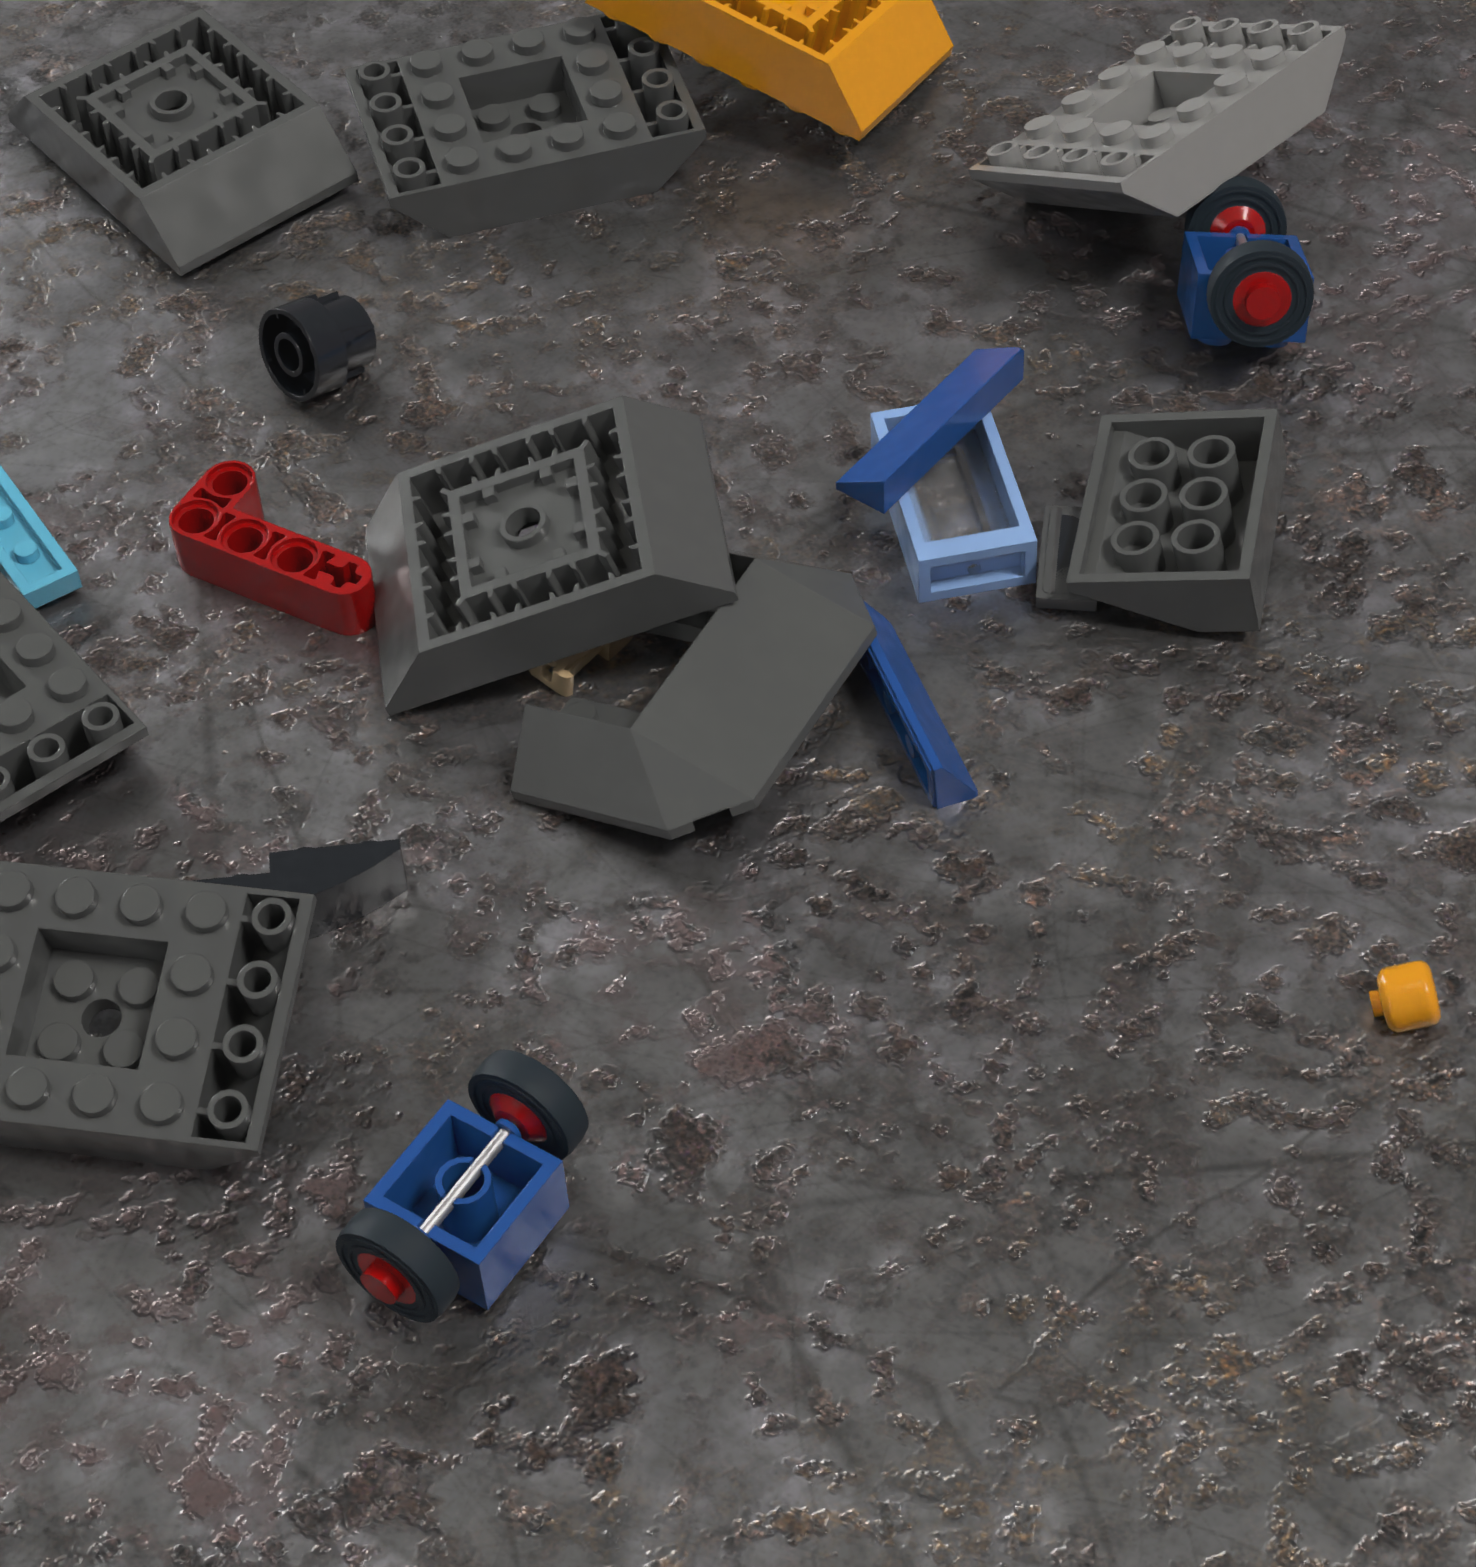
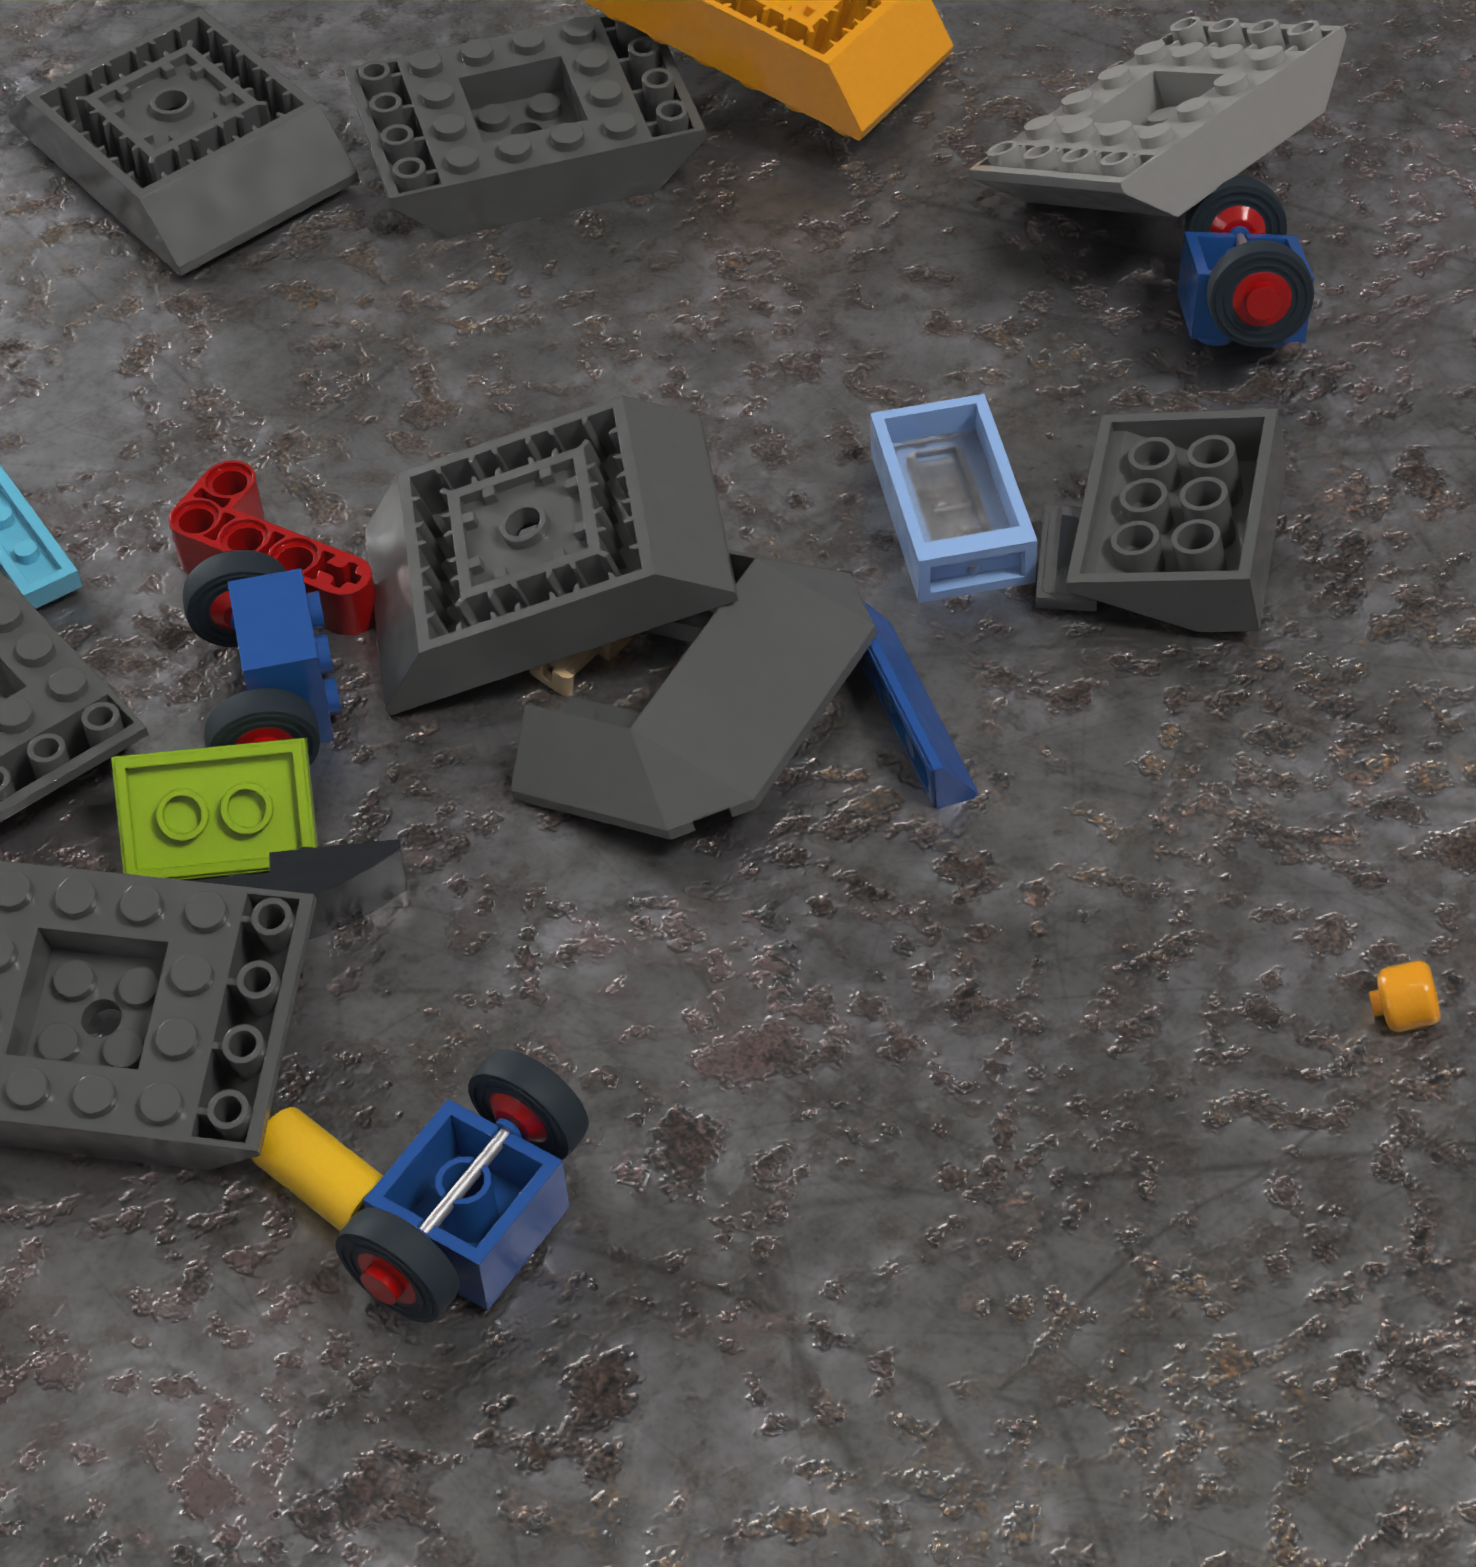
(213, 808): none -> lime tile
(266, 613): none -> brick
(316, 344): black piece -> none
(316, 1166): none -> yellow pin
(933, 427): blue slope -> none

